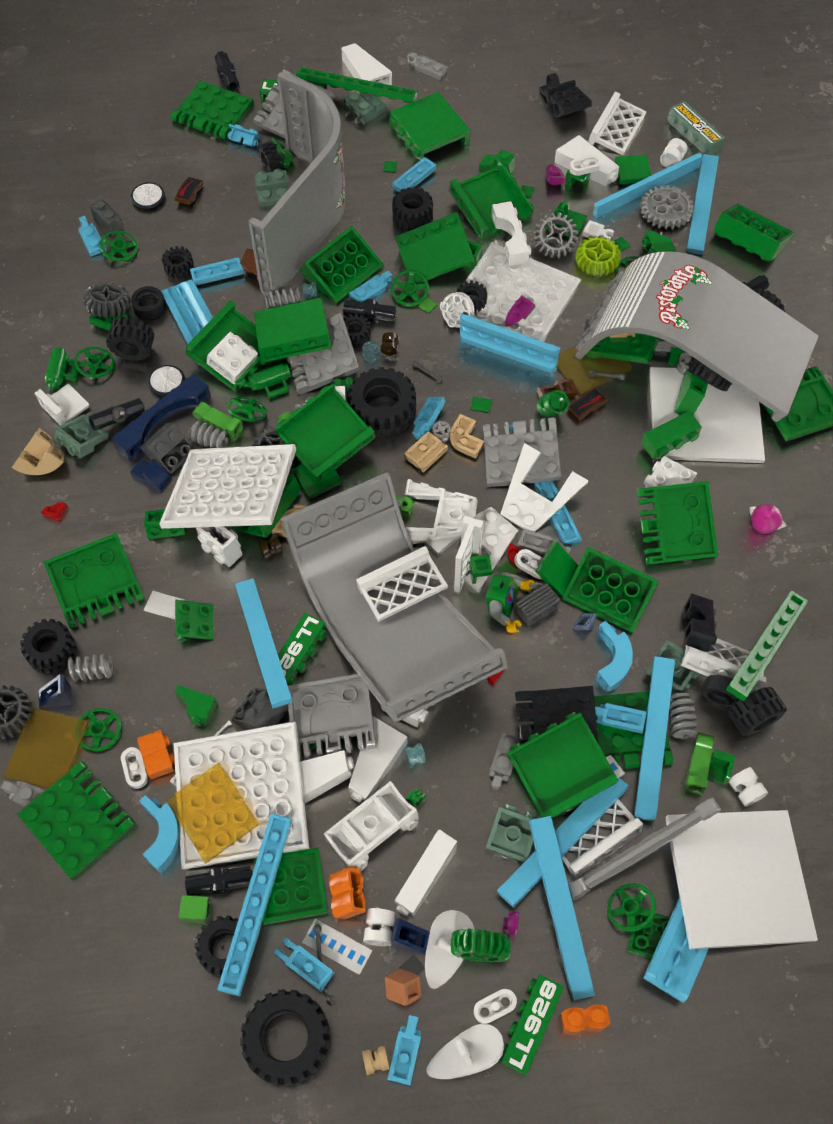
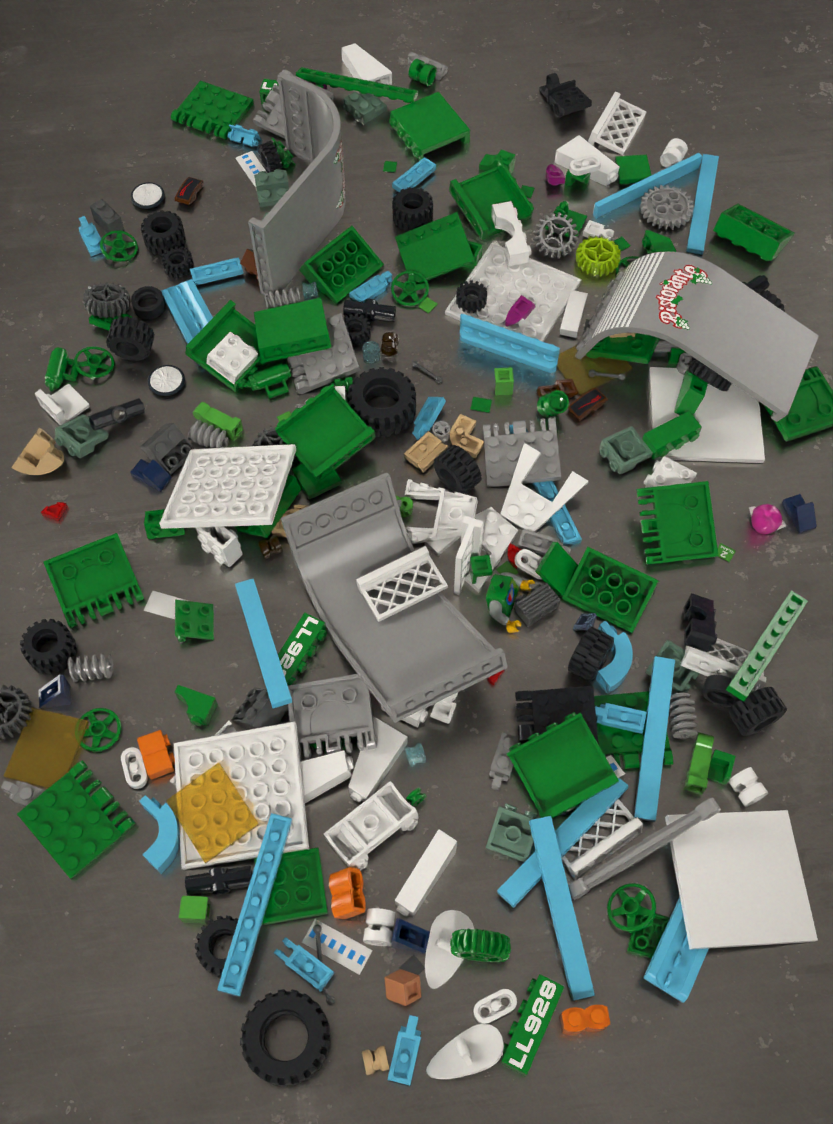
(162, 231): none -> black tyre
(187, 394): dark blue arch -> none
(226, 71): black piece -> none
(246, 409): green wheel -> none
(250, 165): none -> white sticker
(422, 72): none -> green wheel
(444, 709): none -> white plate
(454, 305): white tile -> none
(457, 470): none -> black tyre
(504, 381): none -> bright green panel
(510, 924): magenta plate -> none
(573, 313): none -> white slope
(590, 654): none -> black tyre
(624, 450): none -> sand green plate
(696, 128): sand green brick -> none
(725, 552): none -> bright green sticker
(800, 513): none -> dark blue slope

